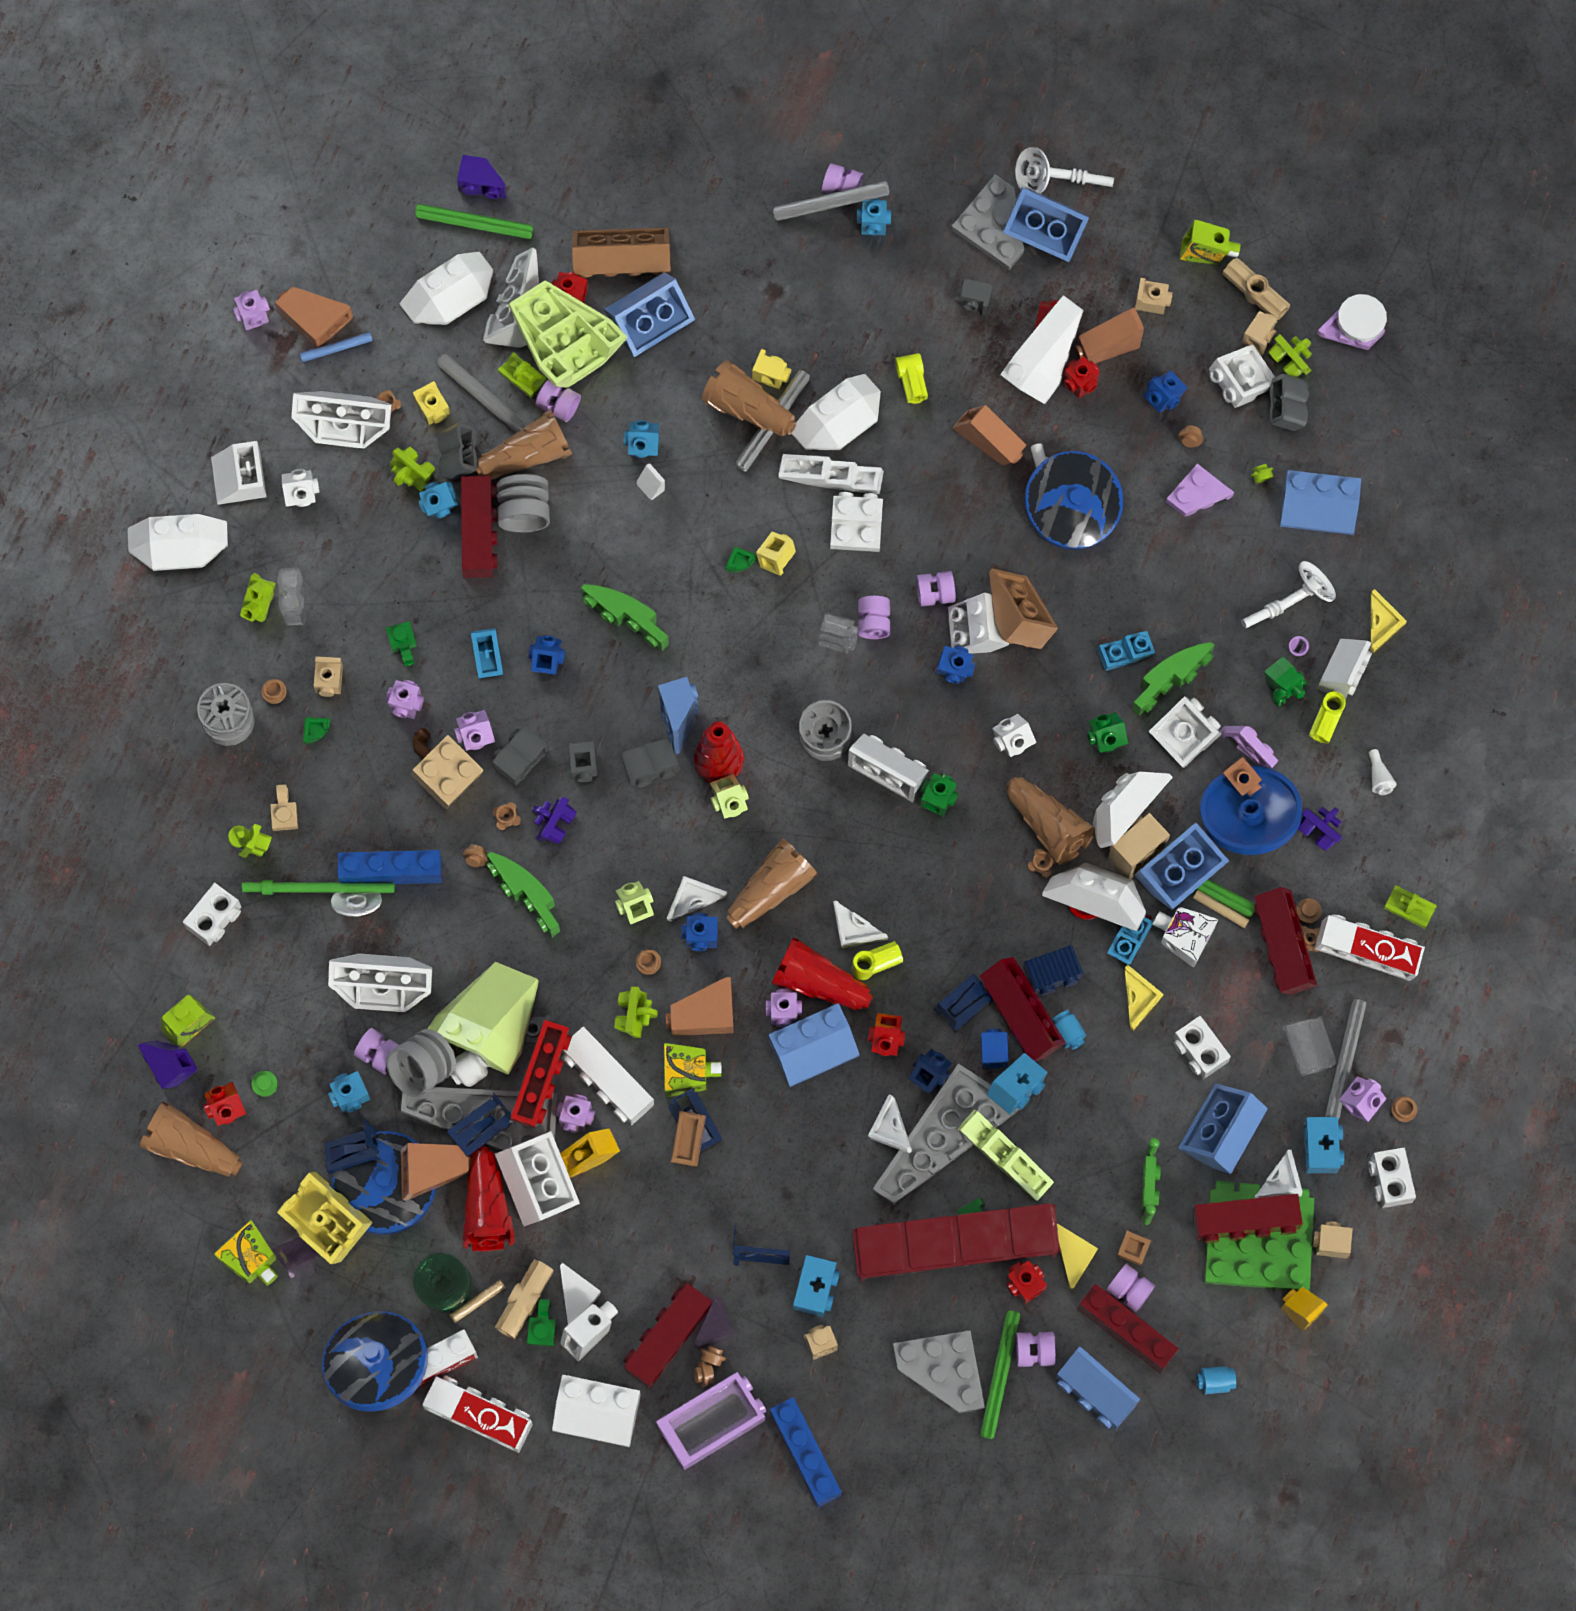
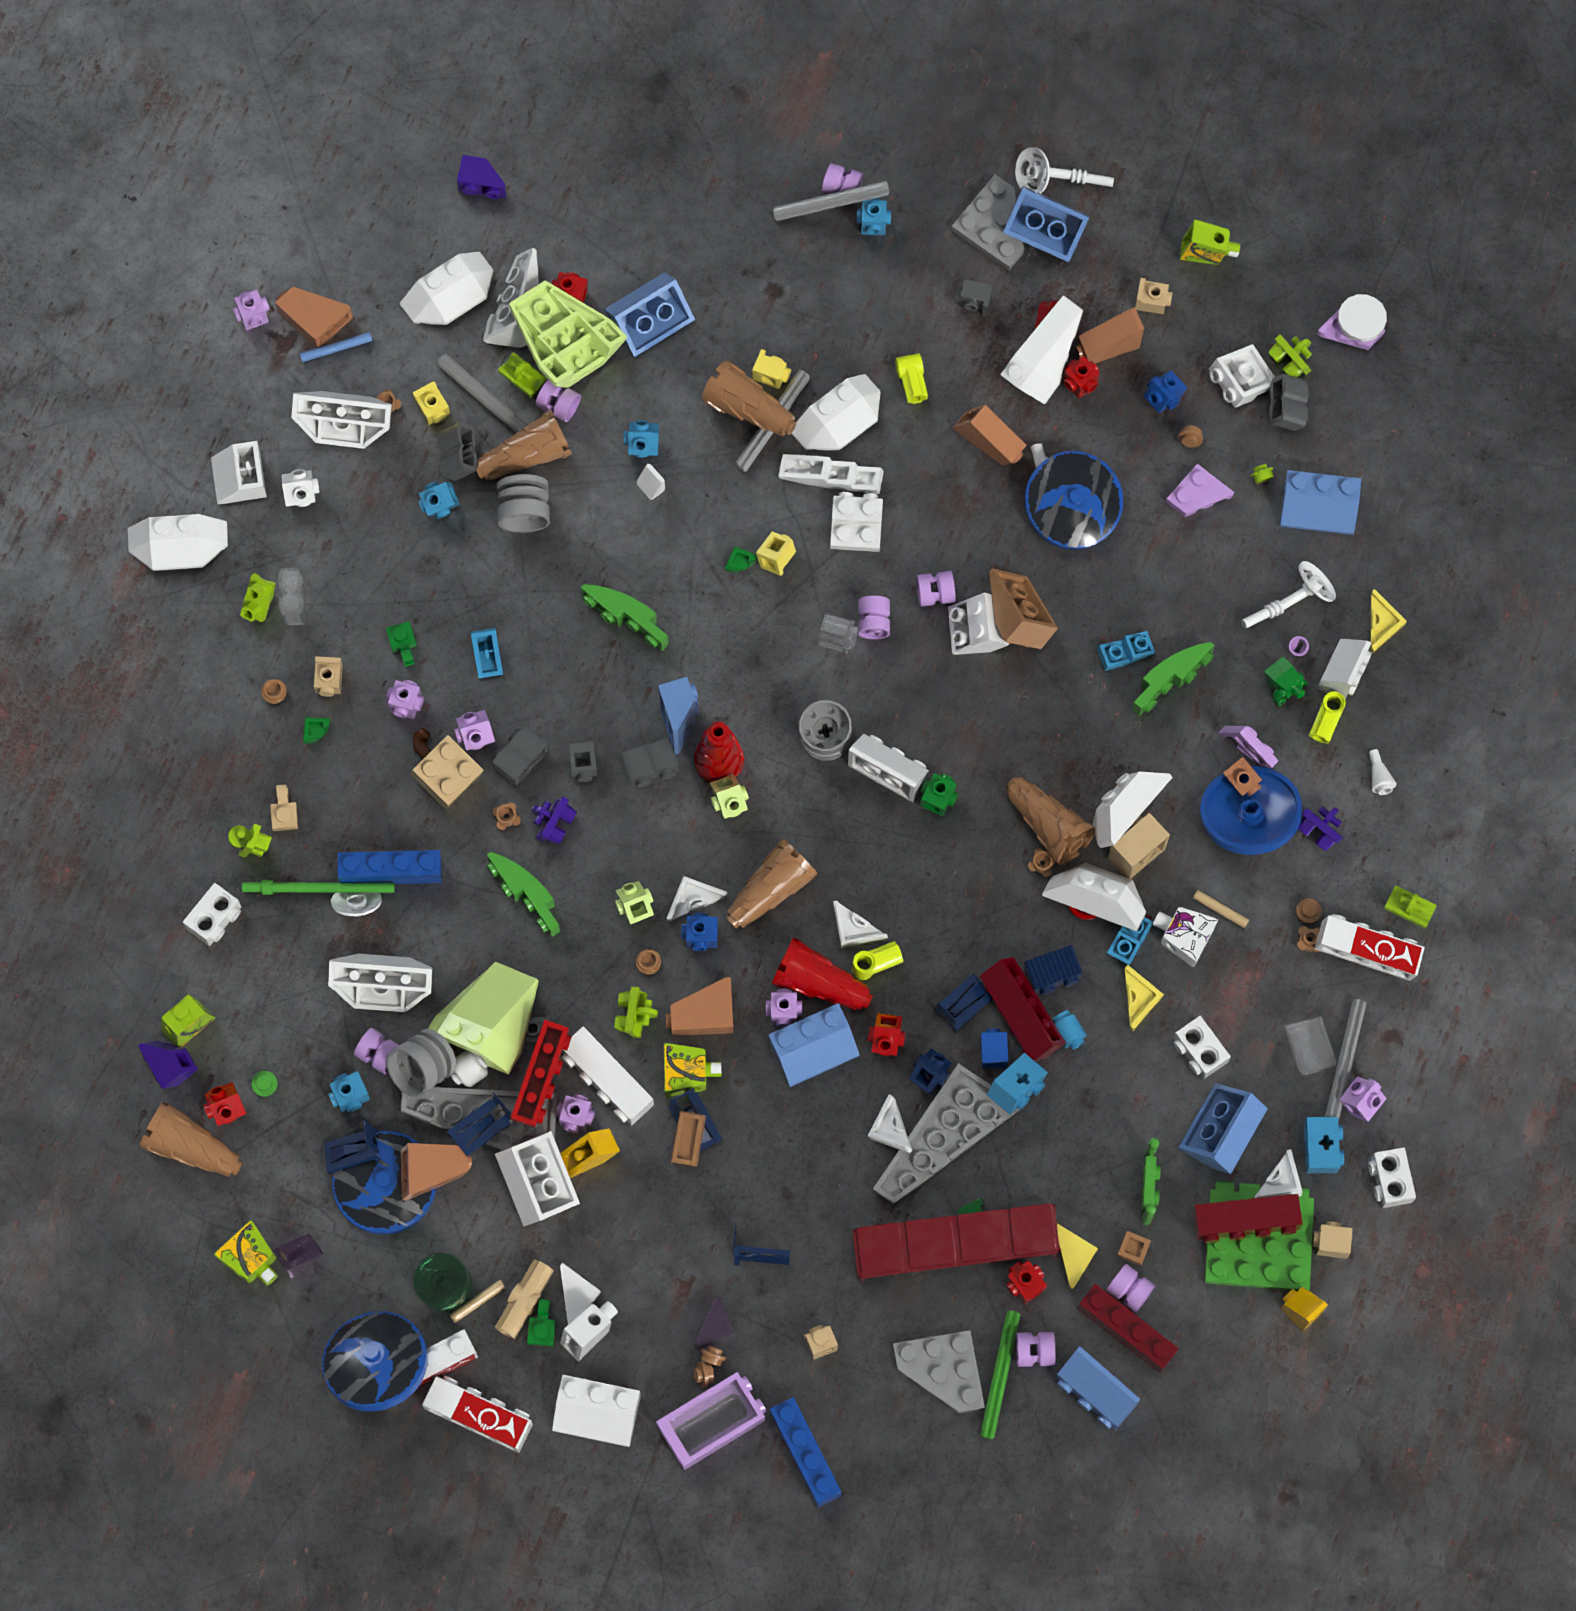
(229, 726): light grey wheel -> none
(324, 1218): light yellow piece -> none
(408, 471): lime hips -> none
(474, 221): bright green axle -> none
(475, 856): medium nougat plate -> none
(477, 526): dark red brick -> none
(486, 1211): red cone -> none
(546, 654): blue brick -> none
(621, 251): medium nougat slope -> none
(668, 1335): dark red brick -> none
(813, 1302): dark azure brick -> none
(951, 672): blue brick -> none
(1005, 1155): yellowish green slope -> none
(1013, 735): white brick -> none
(1107, 732): green brick -> none
(1181, 867): medium blue slope -> none
(1186, 731): white plate -> none
(1216, 1380): dark azure brick -> none
(1227, 897): bright green axle -> none
(1245, 279): tan piece -> none
(1260, 332): tan brick -> none
(1285, 941): dark red brick -> none
(1404, 1109): medium nougat plate -> none

